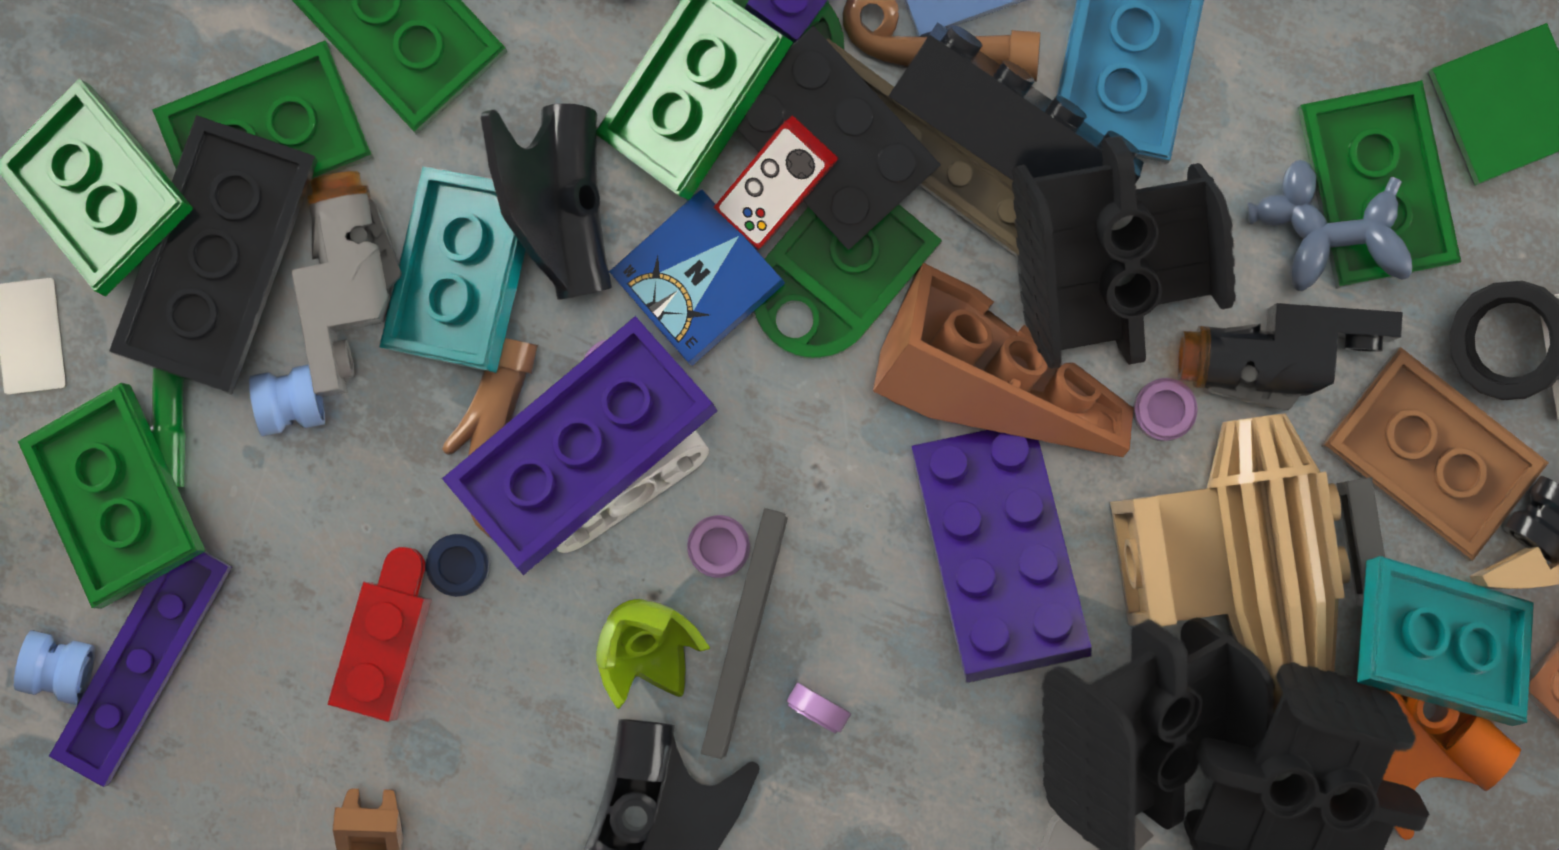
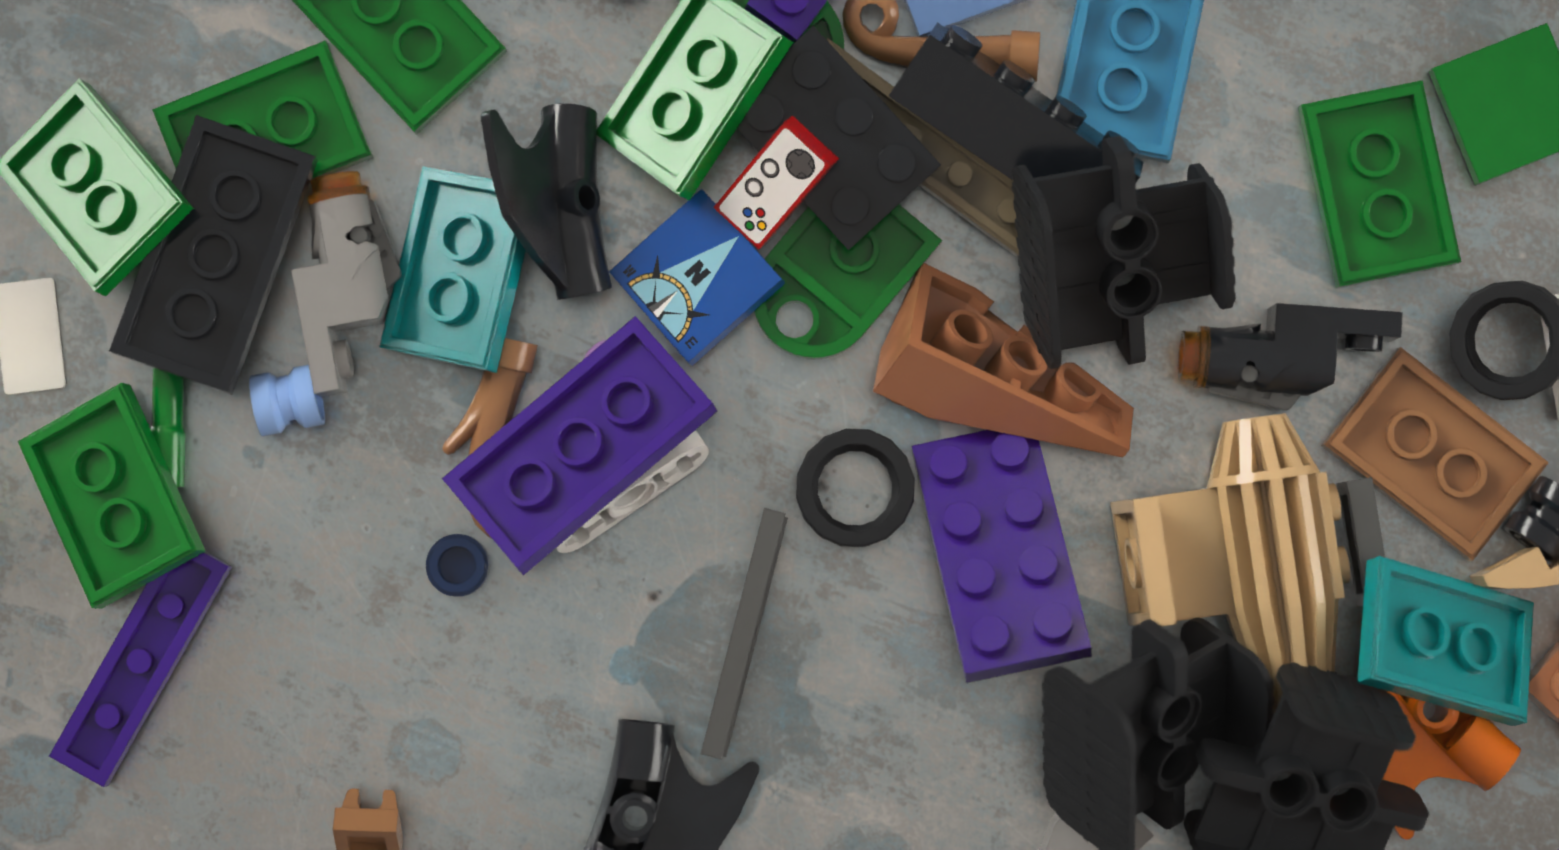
(54, 667): light blue wheel -> none
(383, 639): red brick -> none
(645, 643): lime piece -> none
(718, 546): lavender tile -> none
(818, 708): lavender tile -> none
(860, 441): none -> black tyre
(1165, 409): lavender tile -> none
(1319, 236): sand blue piece -> none

